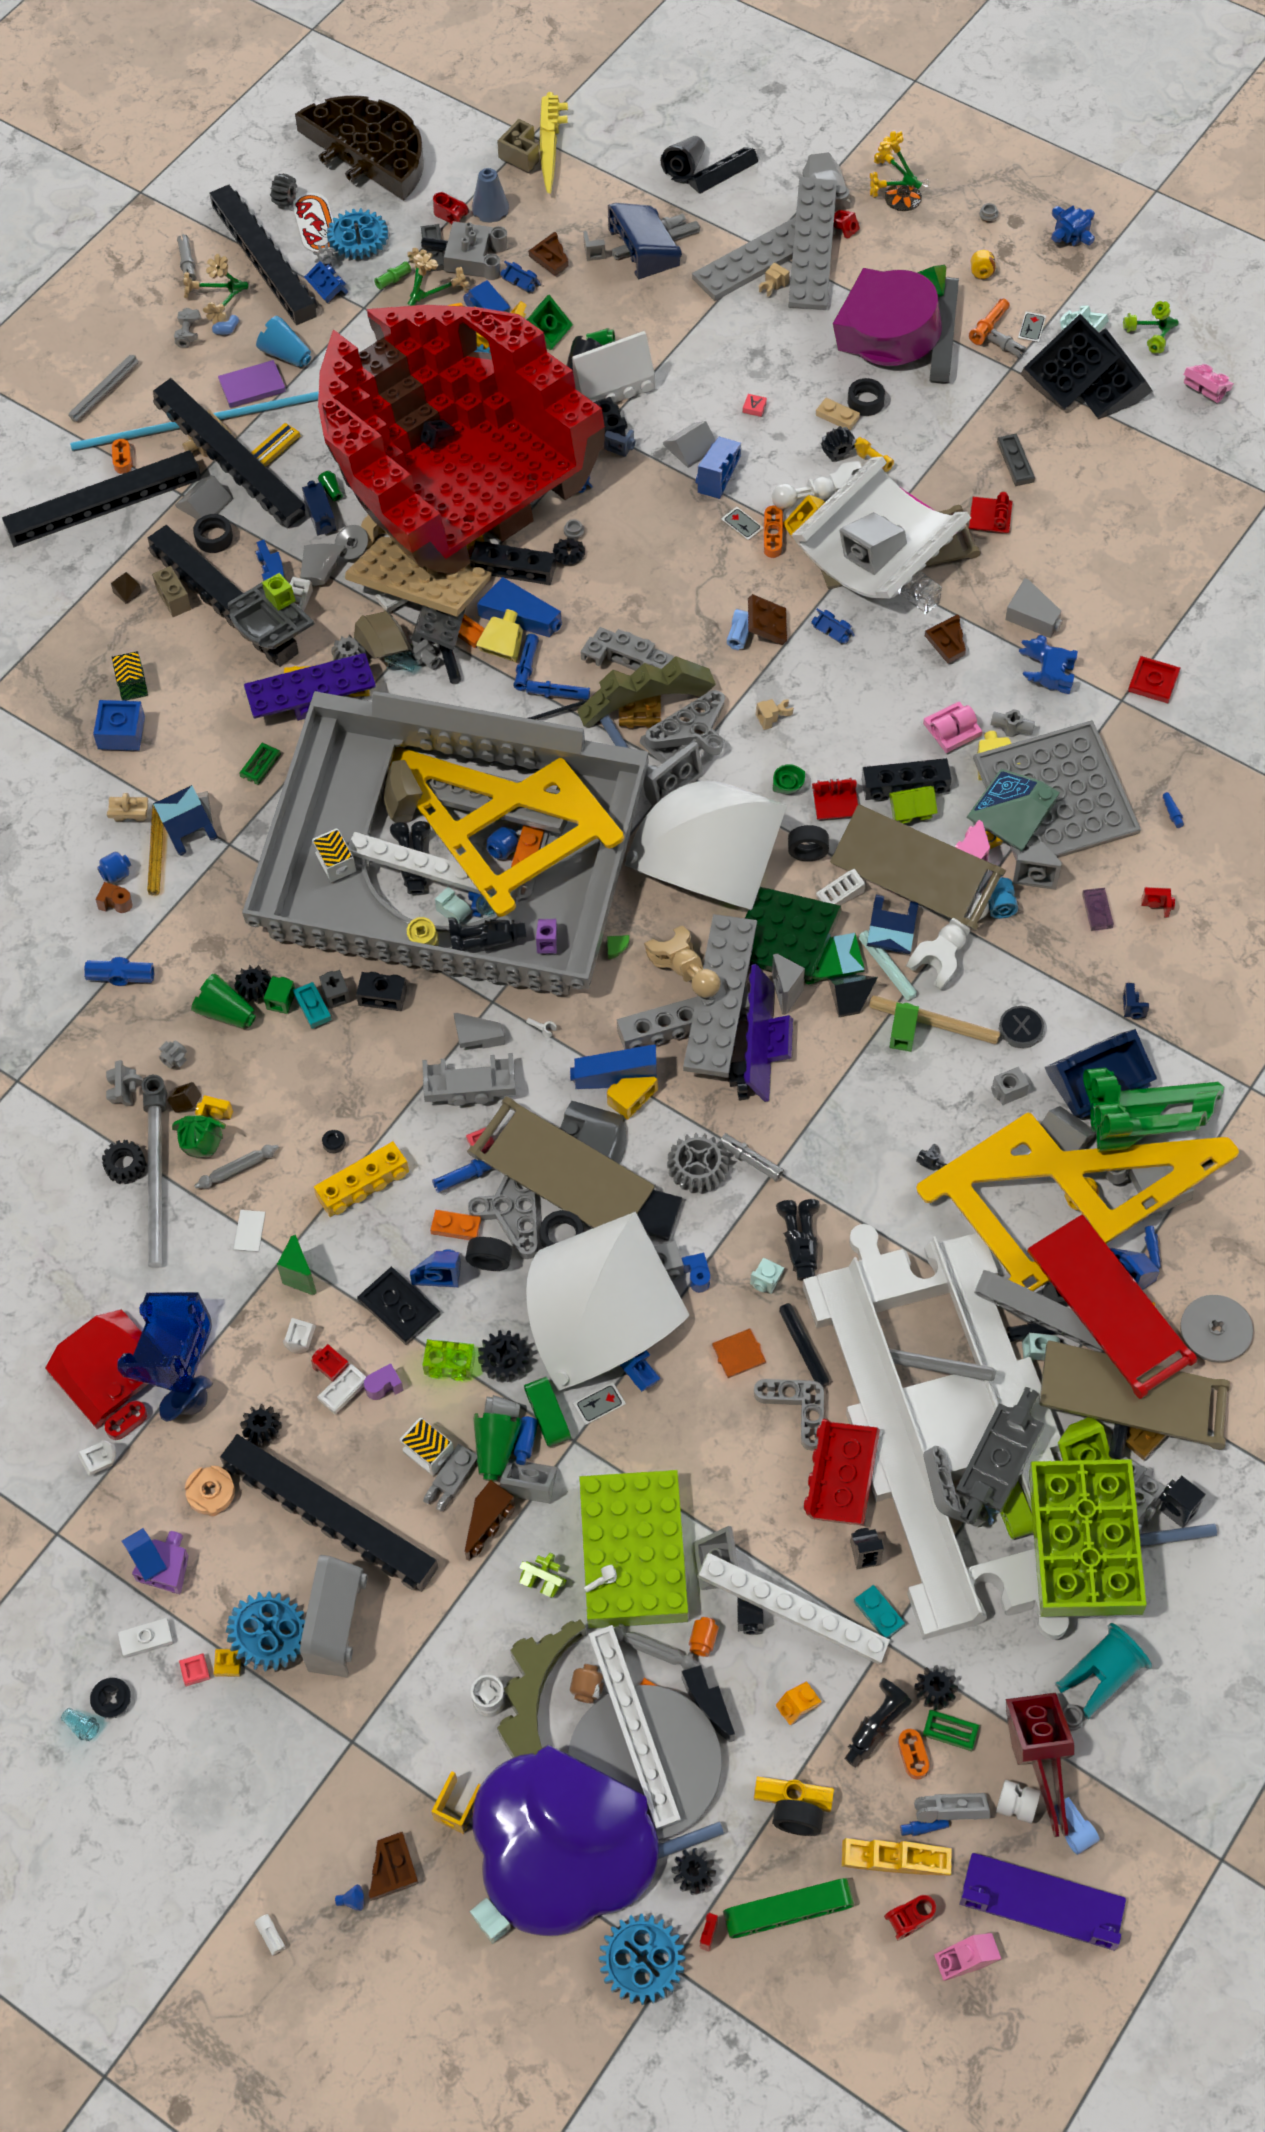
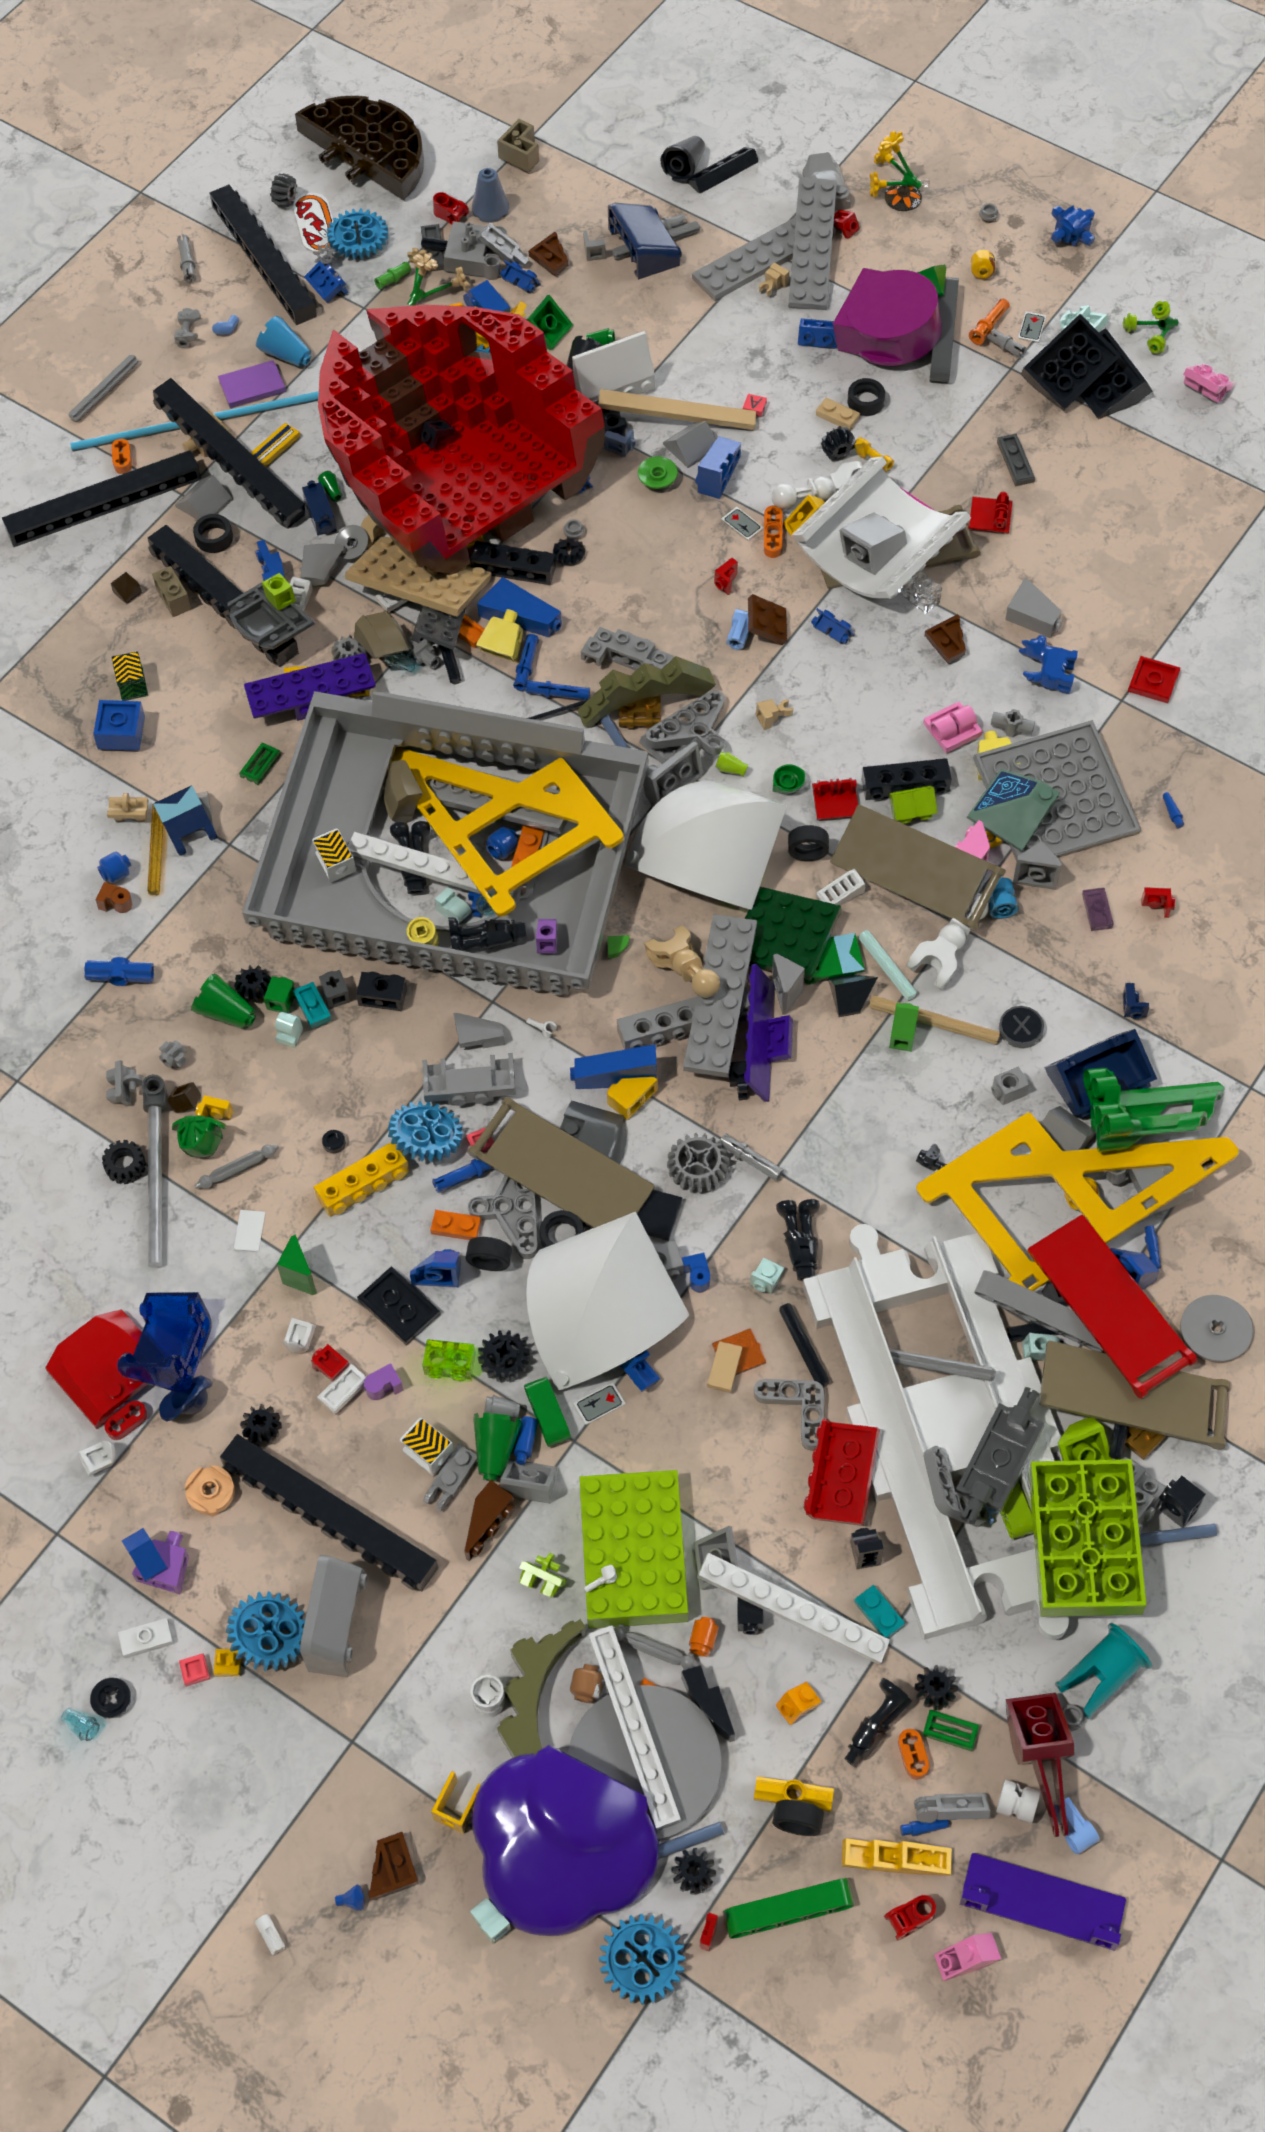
(219, 268): tan plant -> none
(288, 1028): none -> light aqua leg
(425, 1131): none -> dark azure gear
(502, 245): none -> light grey hinge
(548, 128): light yellow piece -> none
(657, 472): none -> bright green dish
(677, 409): none -> tan tile
(724, 1367): none -> tan tile
(725, 575): none -> red bracket
(731, 764): none -> lime cone
(816, 333): none -> blue bracket
(891, 929): dark blue flag -> none

